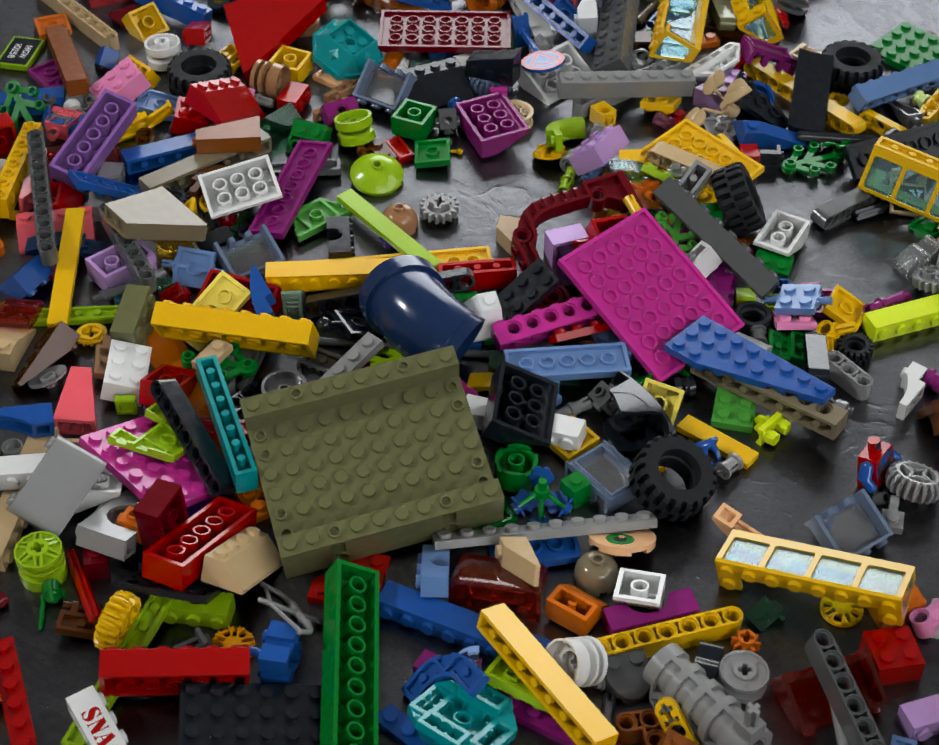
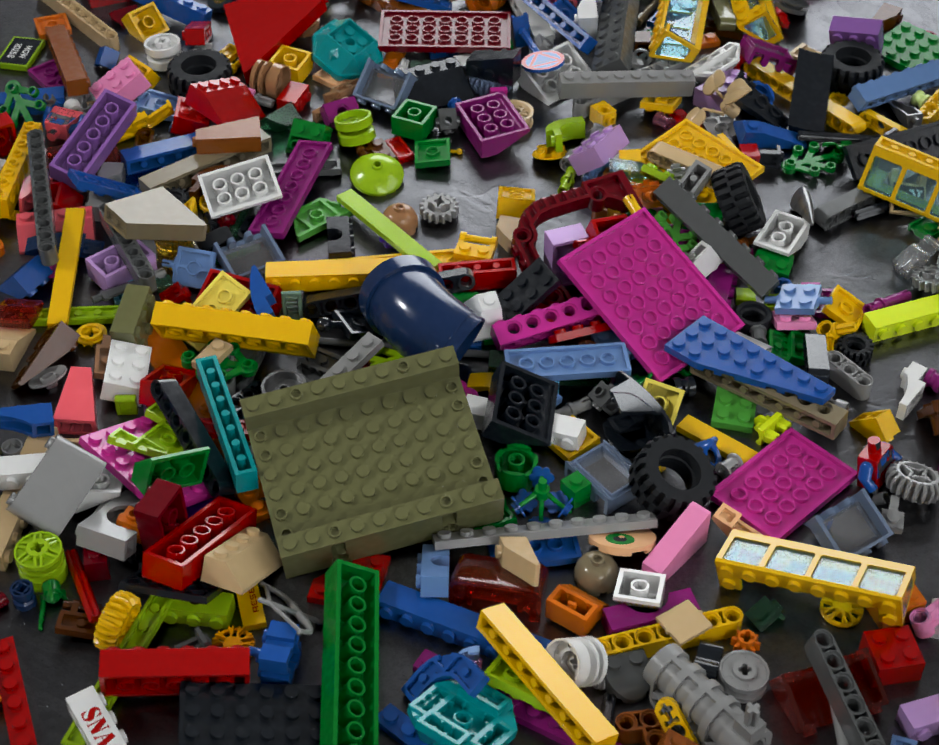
(23, 595): none -> dark blue wheel
(179, 468): none -> green slope
(251, 610): none -> yellow tile
(470, 252): none -> yellow plate
(514, 201): none -> yellow slope
(680, 541): none -> bright pink slope
(684, 622): none -> tan piece
(784, 484): none -> dark pink plate
(802, 204): none -> flat silver piece
(857, 29): none -> medium lavender brick
(876, 423): none -> yellow slope
(890, 15): none -> slope

